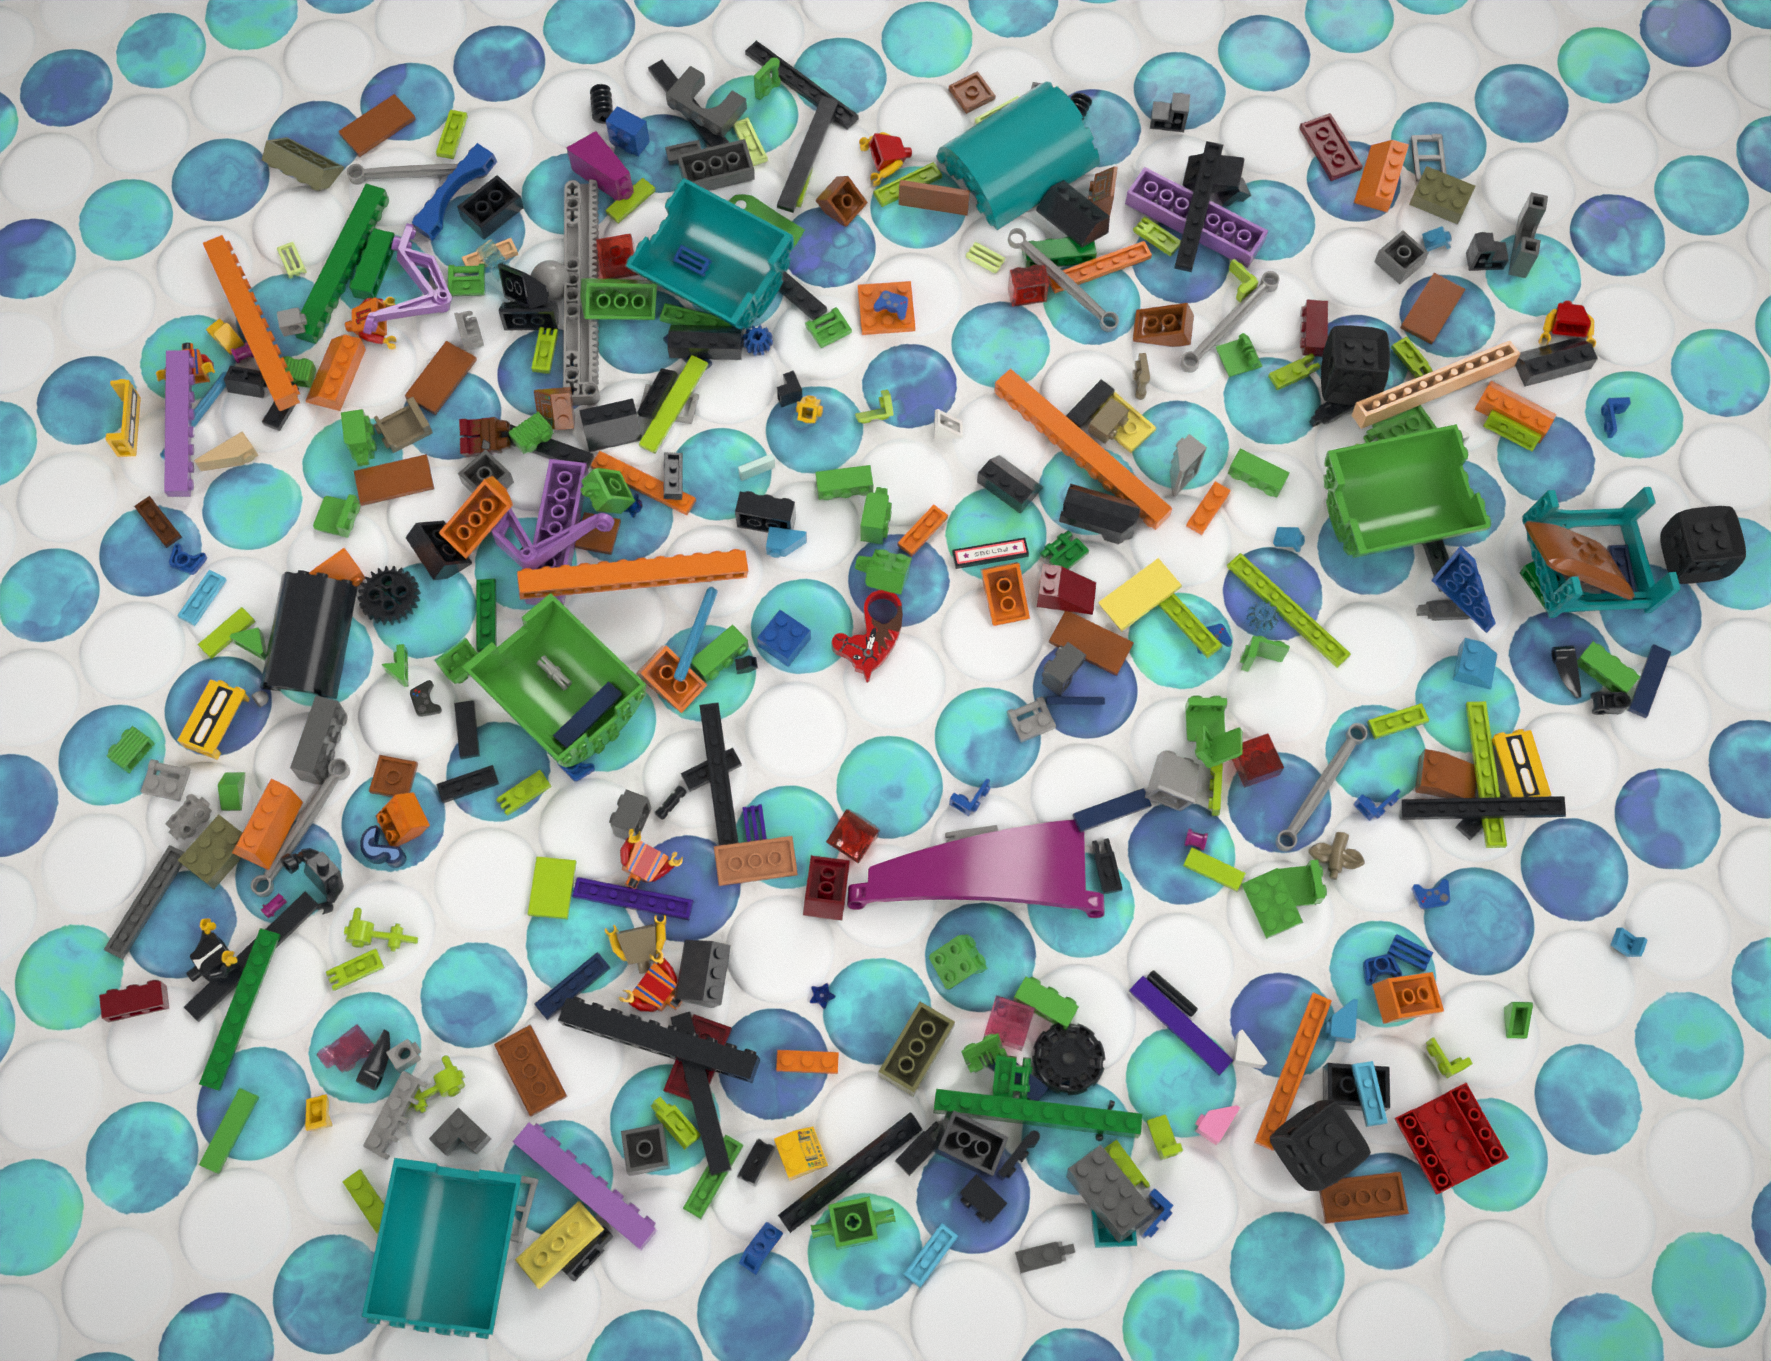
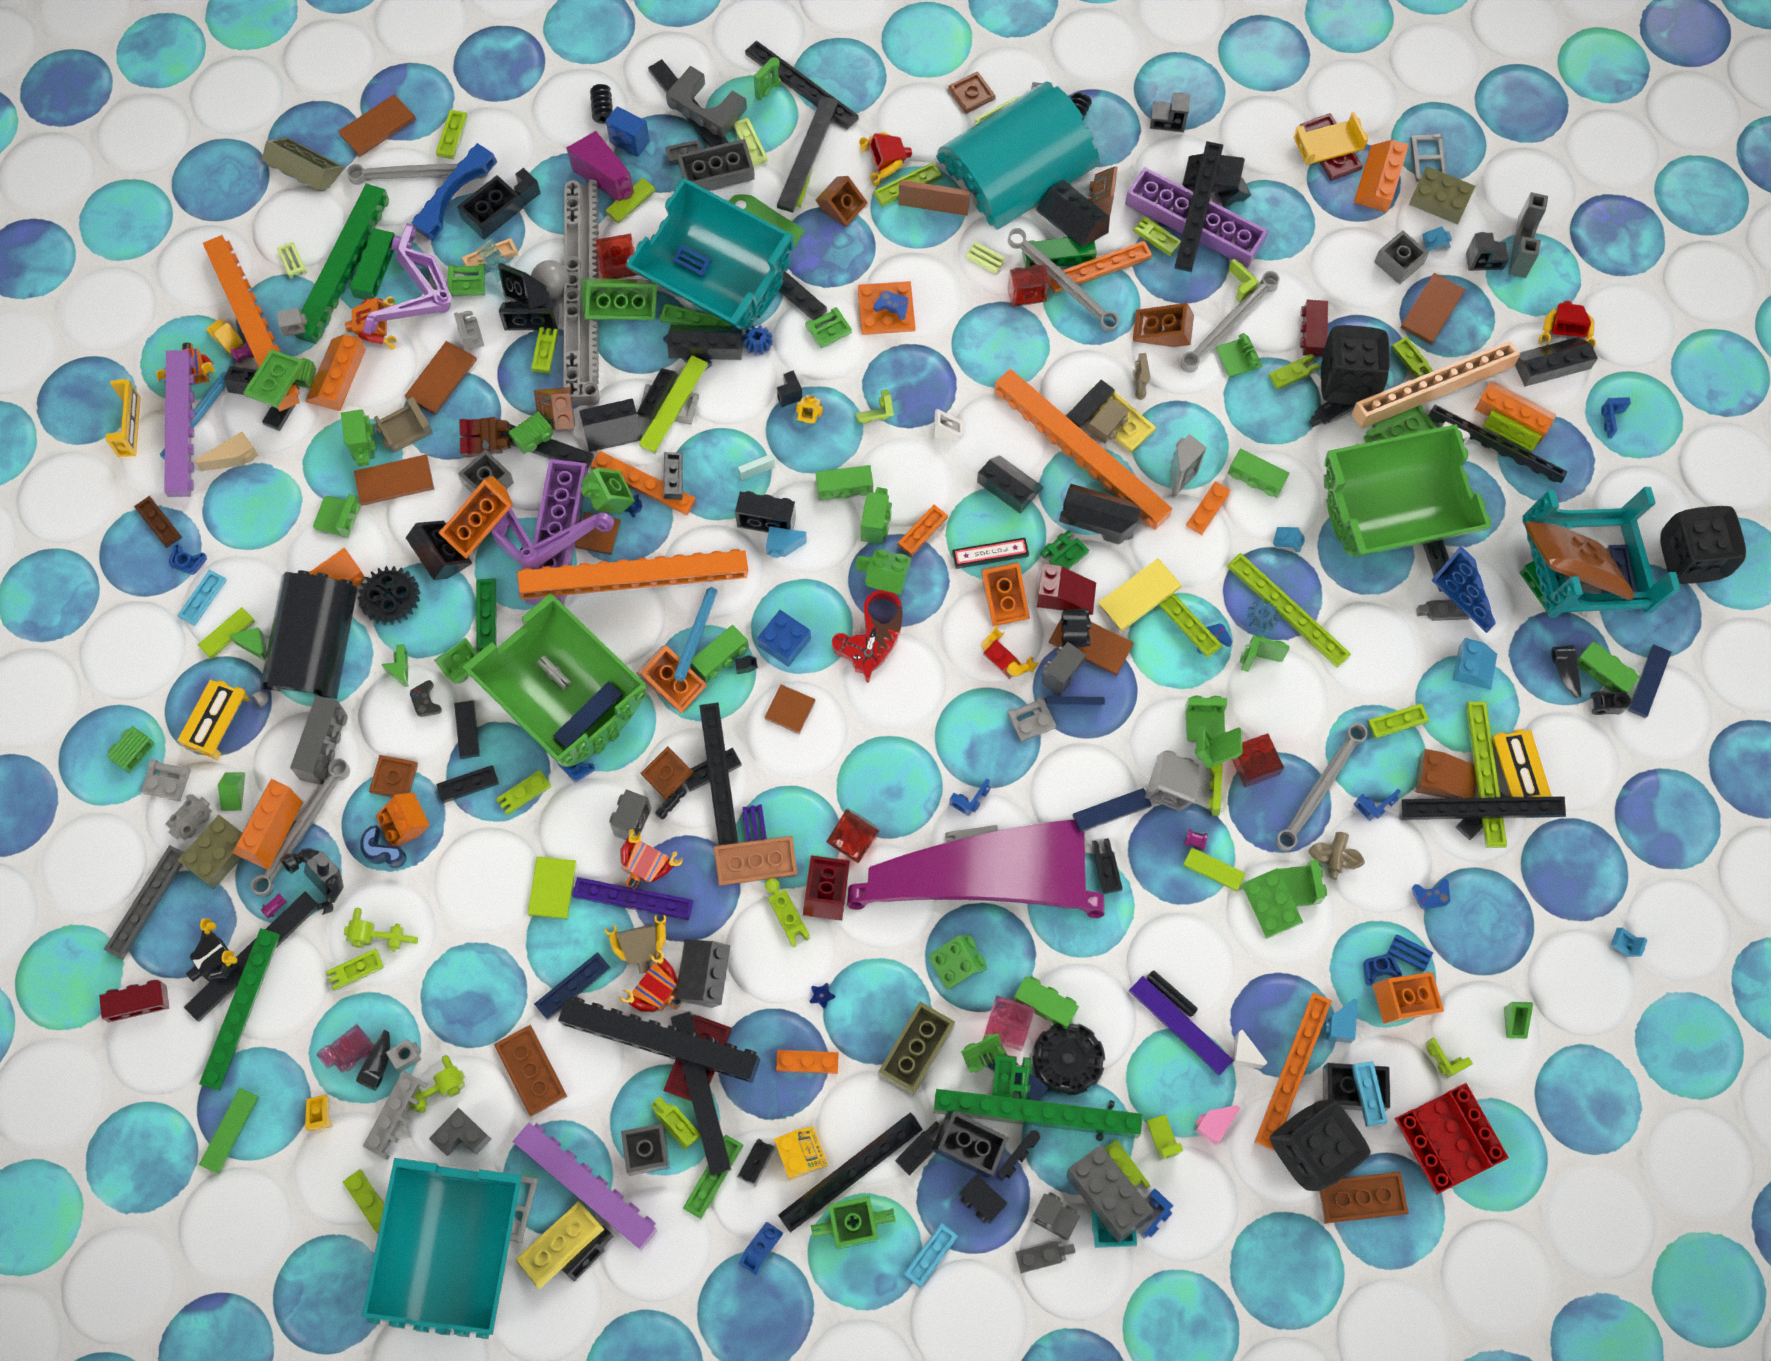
(274, 378): none -> bright green plate
(527, 186): none -> black piece
(666, 773): none -> dark orange tile
(785, 912): none -> lime plate
(790, 709): none -> dark orange tile
(1003, 658): none -> torso
(1055, 1217): none -> dark grey brick
(1075, 627): none -> black brick
(1331, 140): none -> yellow panel
(1499, 444): none -> black plate

